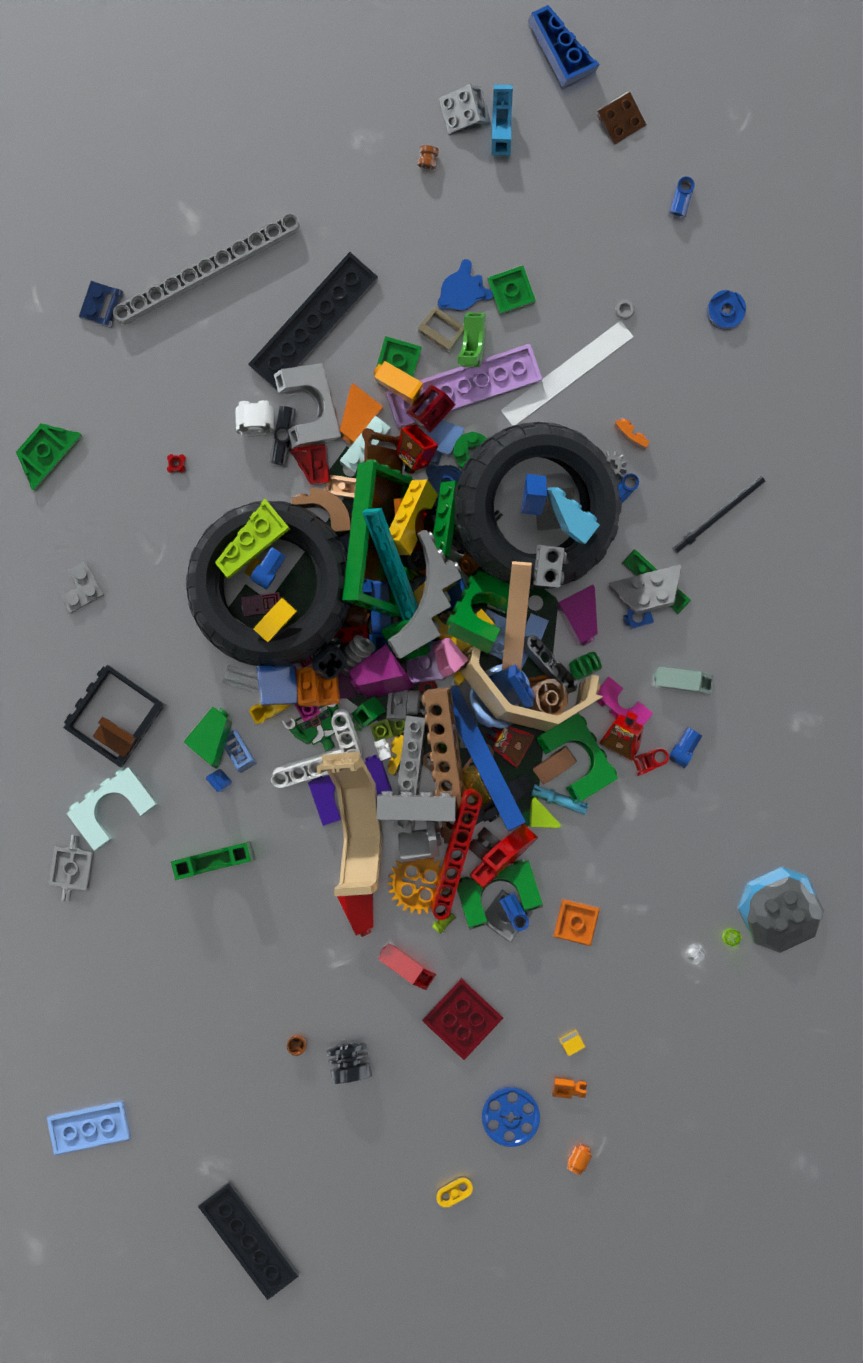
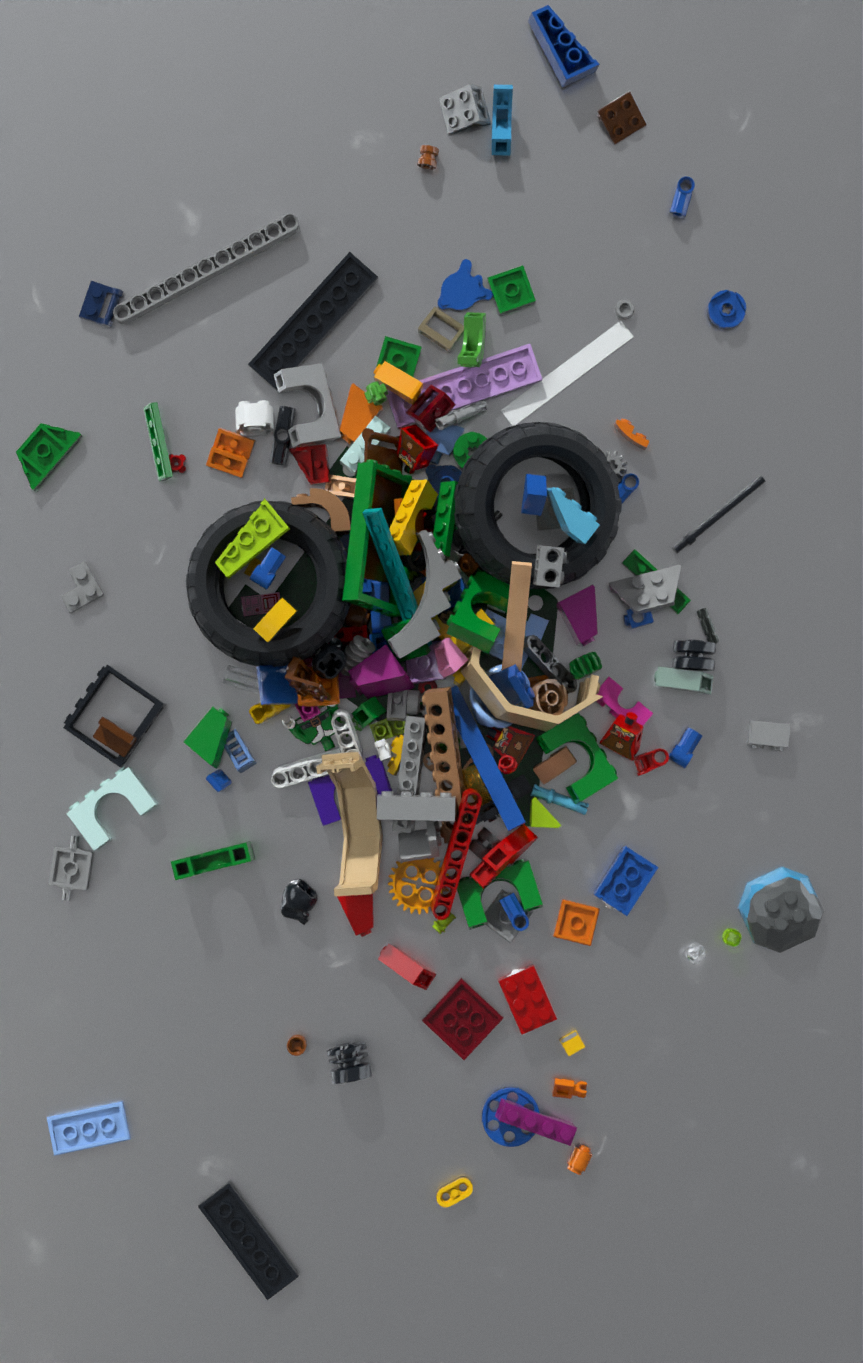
(158, 441): none -> green tile
(230, 452): none -> orange slope
(298, 900): none -> black piece
(299, 675): none -> reddish brown bracket
(376, 393): none -> bright green gear
(455, 417): none -> light grey pin
(505, 761): none -> red plate
(527, 999): none -> red piece
(534, 1122): none -> magenta arch
(625, 881): none -> blue piece
(694, 654): none -> black wheel
(707, 625): none -> pearl dark grey axle
(768, 734): none -> light grey brick

